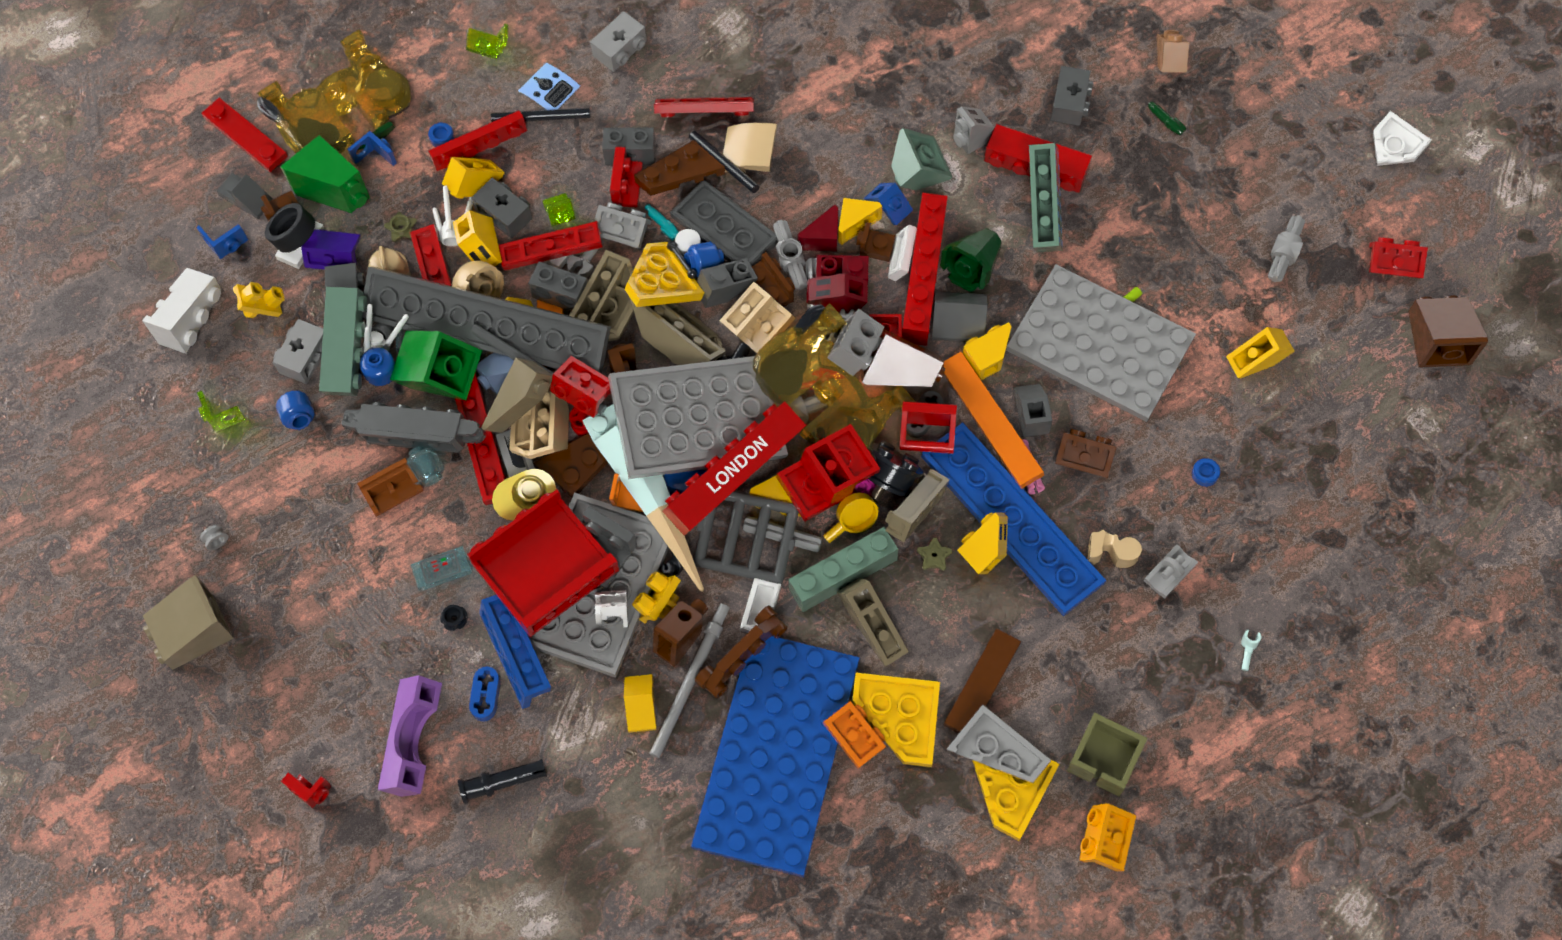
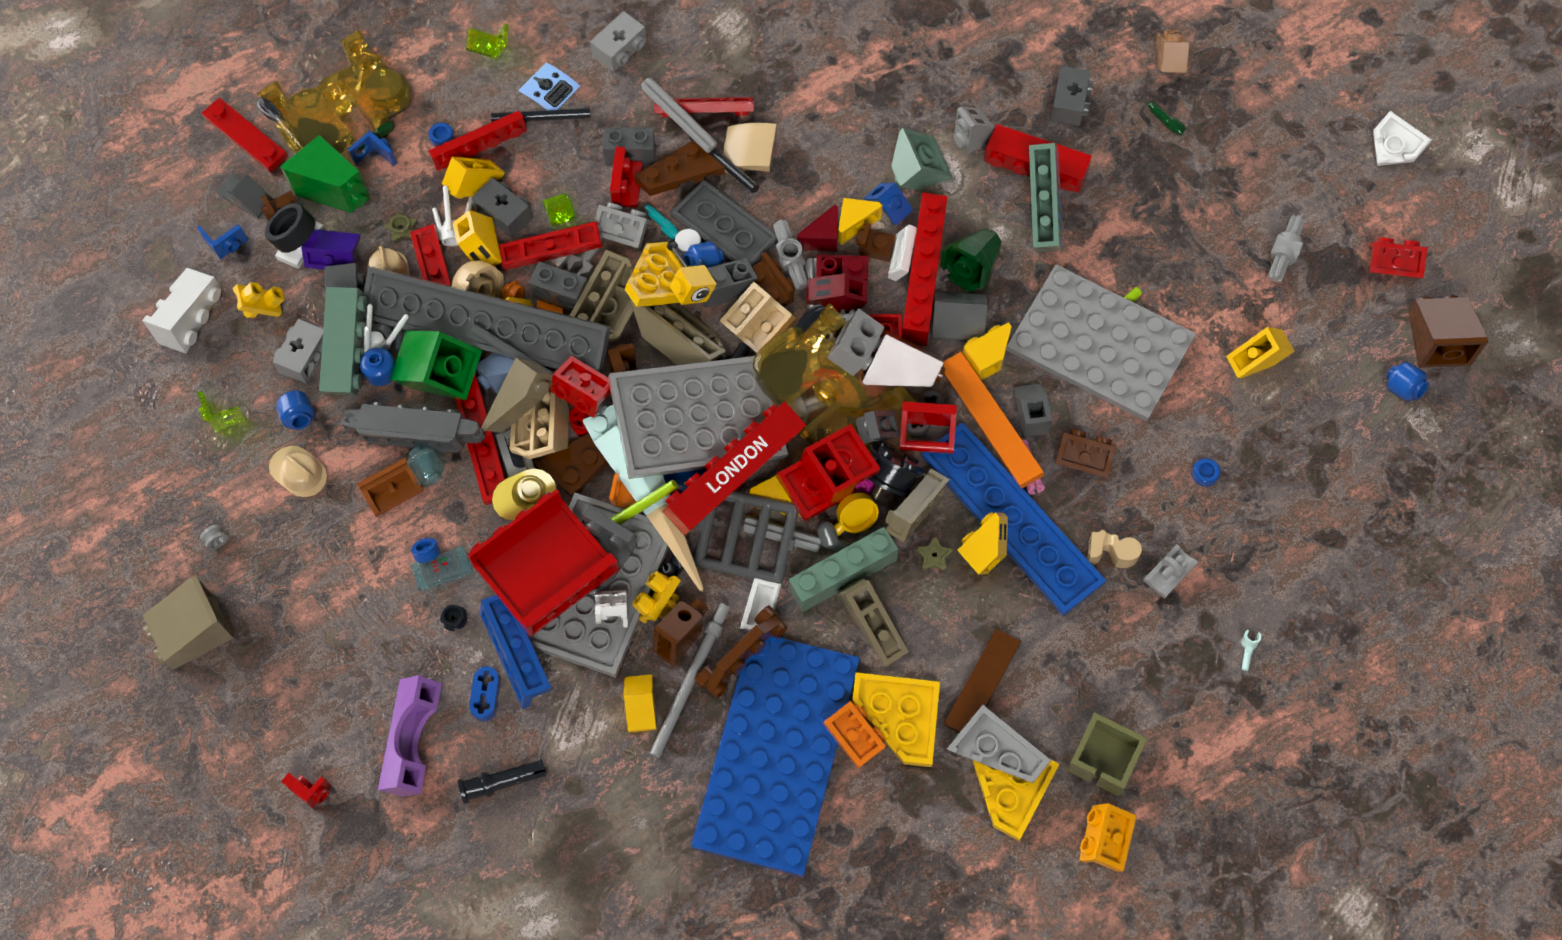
(298, 471): none -> tan piece
(425, 550): none -> blue tile
(513, 290): none -> orange plate
(645, 502): none -> lime bar
(679, 115): none -> light grey axle
(693, 284): none -> yellow brick
(828, 536): none -> dark grey arm
(877, 426): none -> dark grey slope
(1407, 381): none -> blue head

